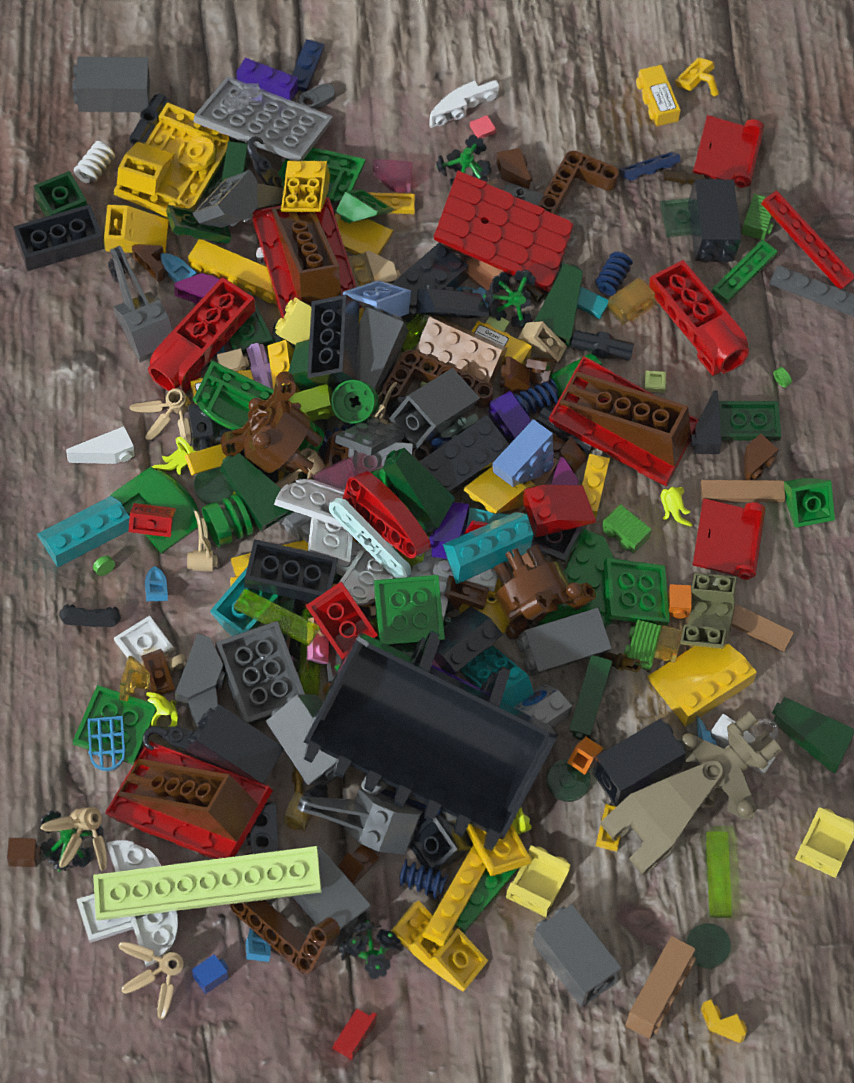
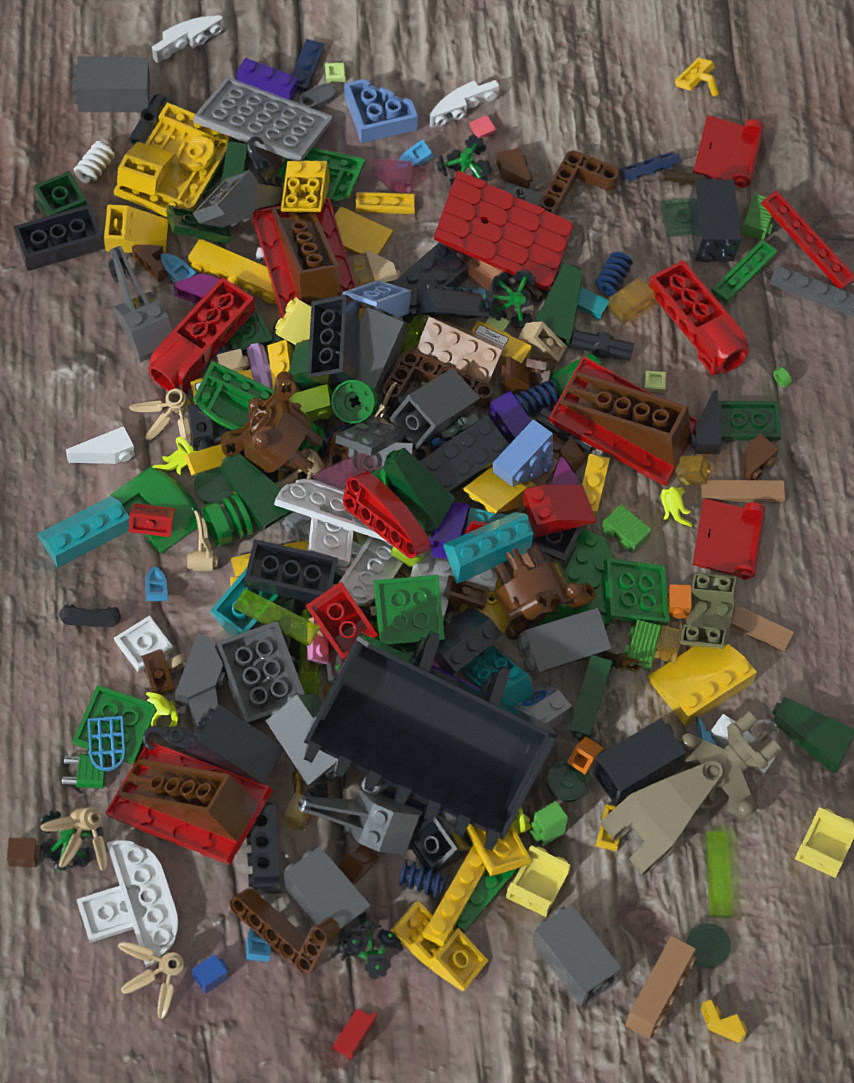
(87, 774): none -> green piece
(104, 565): bright green tile -> none
(133, 677): clear yellow slope -> none
(190, 32): none -> white slope
(207, 883): yellowish green plate -> none
(239, 101): clear tile -> none
(335, 72): none -> yellowish green tile
(360, 205): green slope -> none
(362, 531): light aqua piece -> none
(378, 111): none -> medium blue brick
(417, 154): none -> dark azure plate
(548, 824): none -> bright green brick
(658, 95): yellow brick -> none
(693, 470): none -> clear yellow brick
(809, 501): green slope -> none

